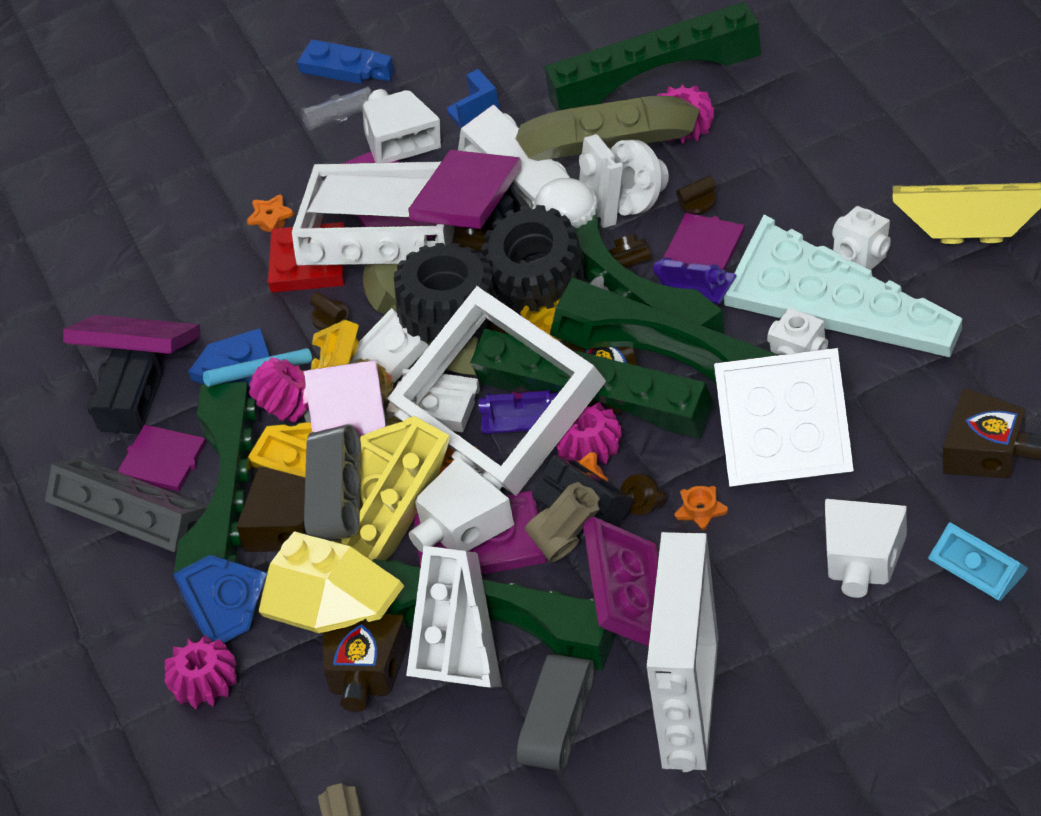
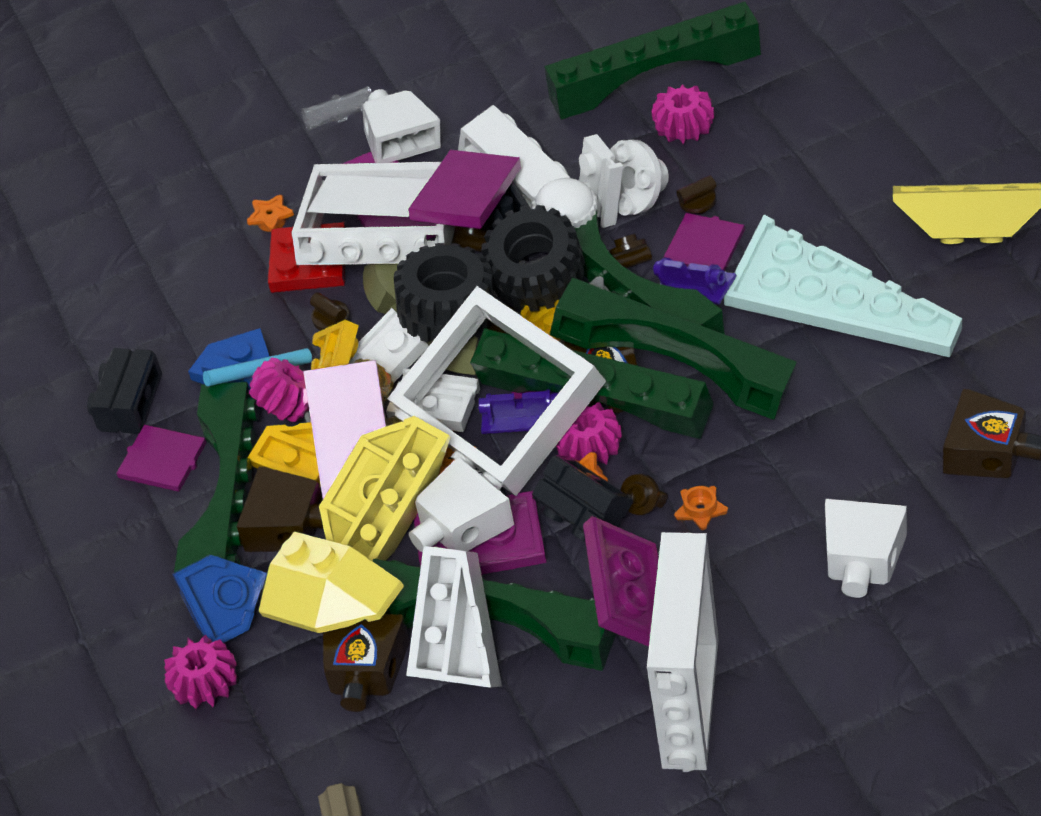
(122, 502): dark grey fence -> none
(131, 333): magenta tile -> none
(332, 483): dark grey beam -> none
(345, 62): blue hinge -> none
(482, 96): blue panel -> none
(555, 712): dark grey beam -> none
(558, 526): dark tan piece -> none
(639, 119): olive brick -> none
(783, 417): white plate -> none
(797, 334): white brick -> none
(862, 237): white brick -> none
(977, 562): medium azure slope -> none

